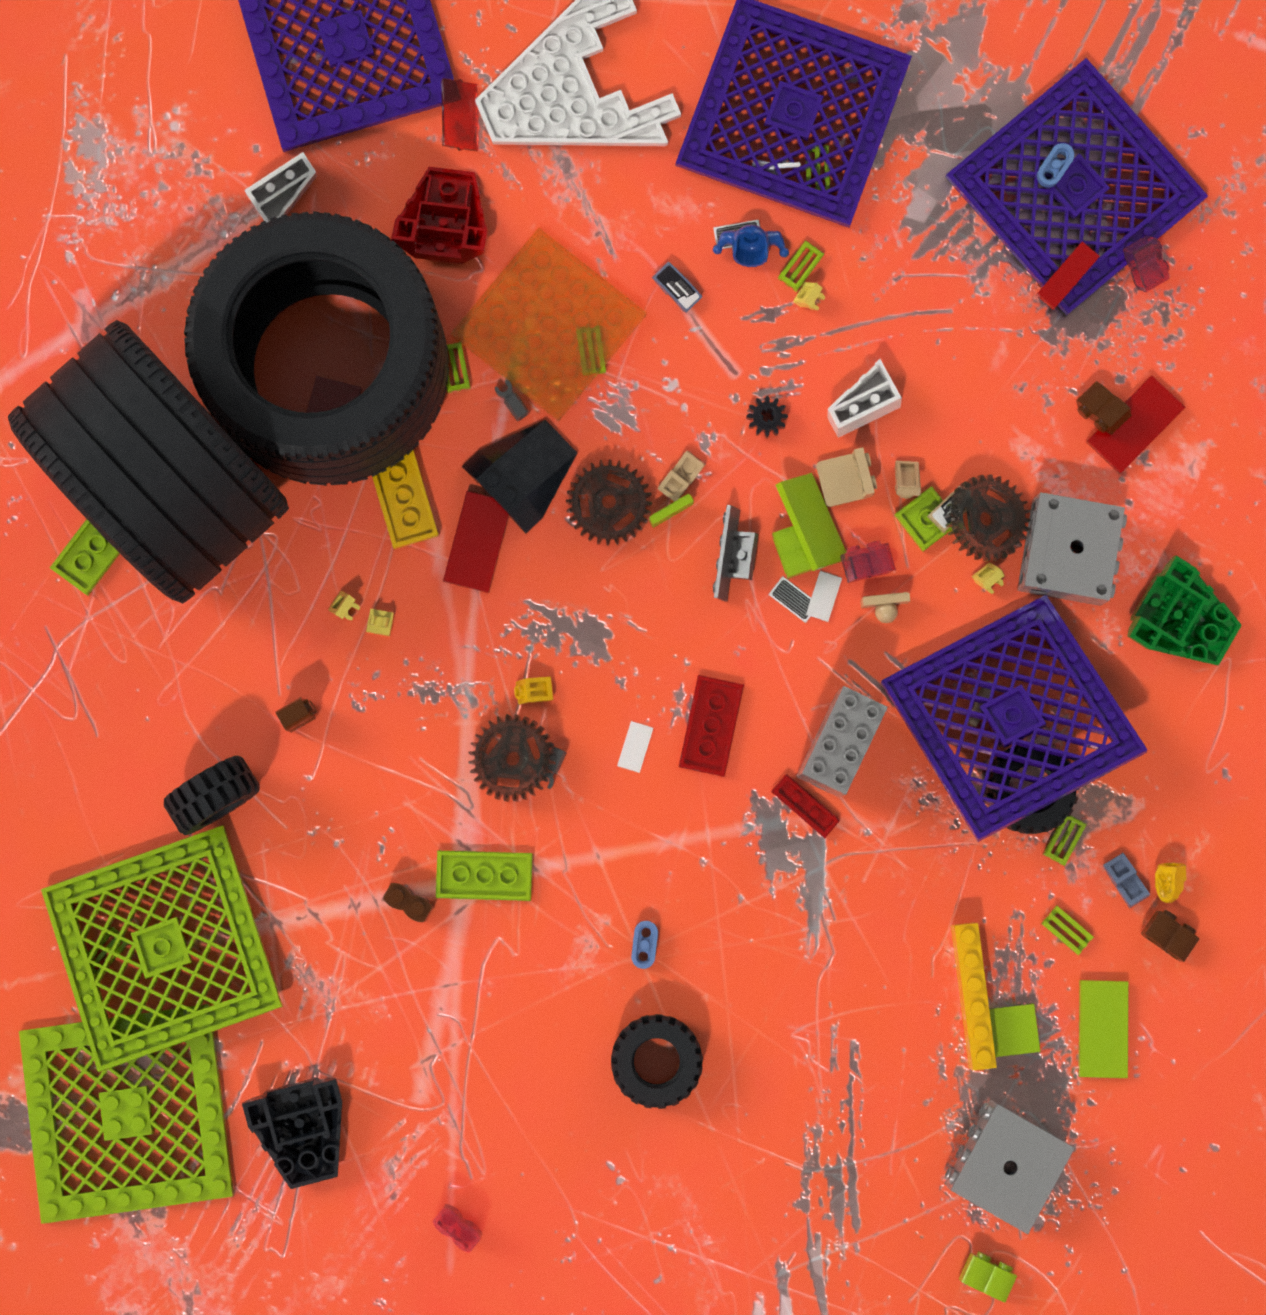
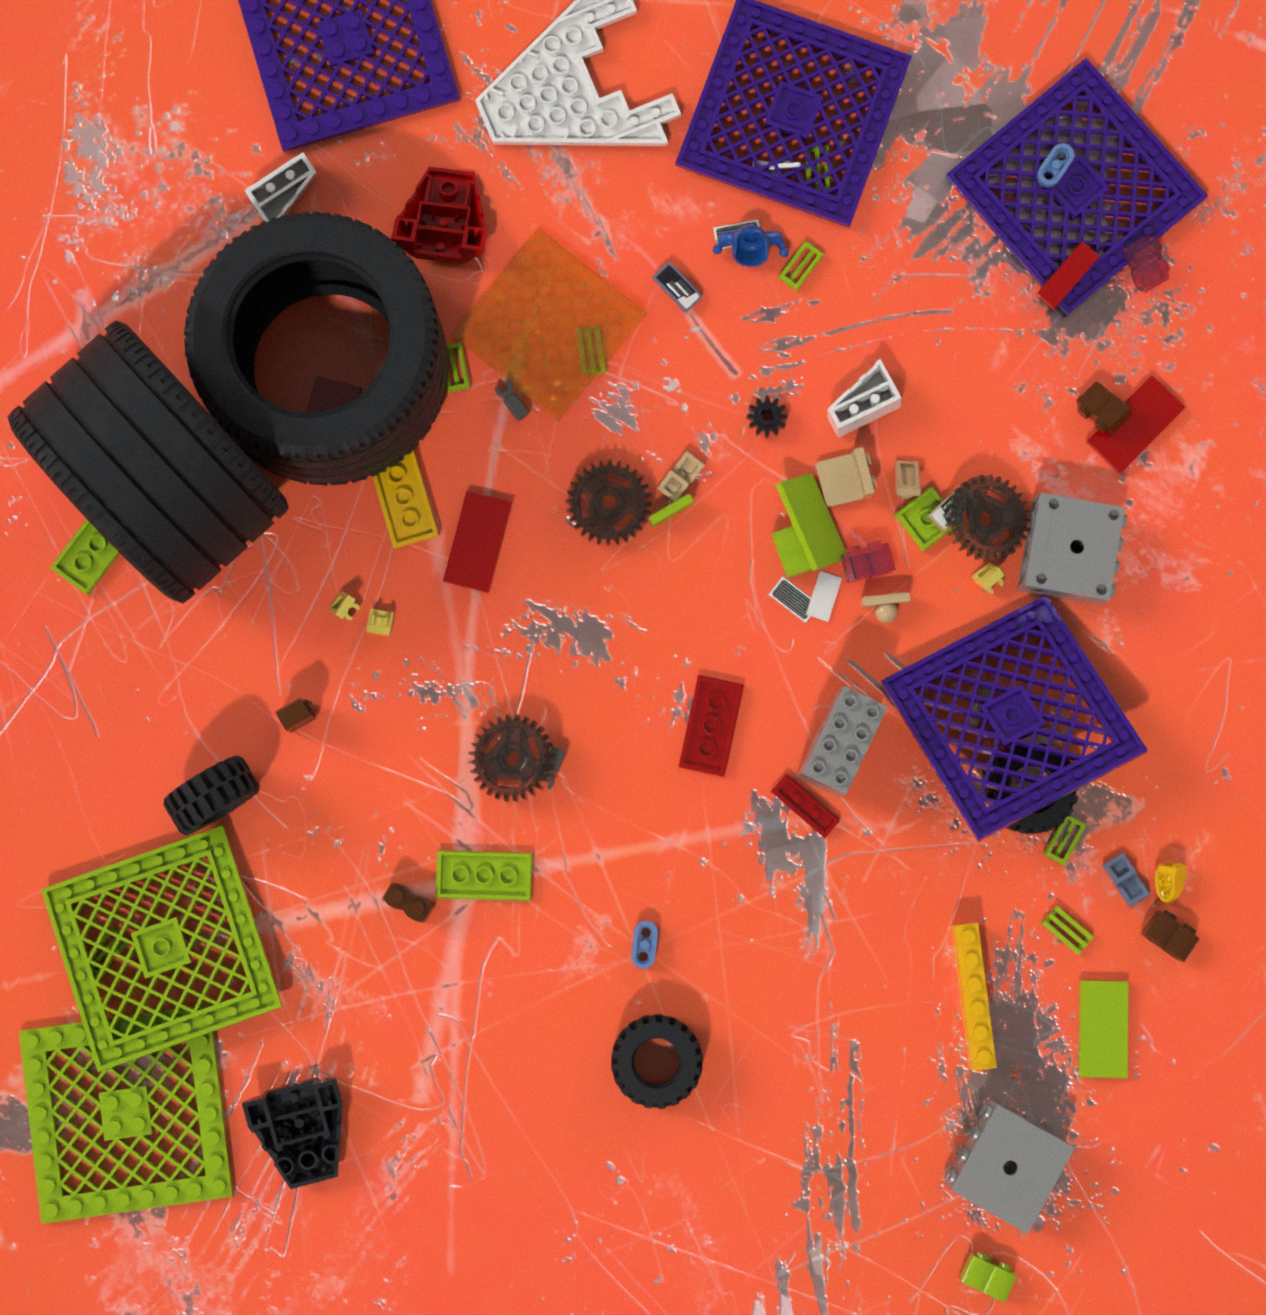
(452, 1224): clear pink brick -> none
(459, 115): clear red piece -> none
(523, 471): black wedge -> none
(533, 690): yellow bracket -> none
(635, 746): white sticker -> none
(736, 554): dark grey bracket -> none
(808, 294): light yellow tile -> none
(1014, 1030): lime tile -> none
(1183, 616): green wedge -> none

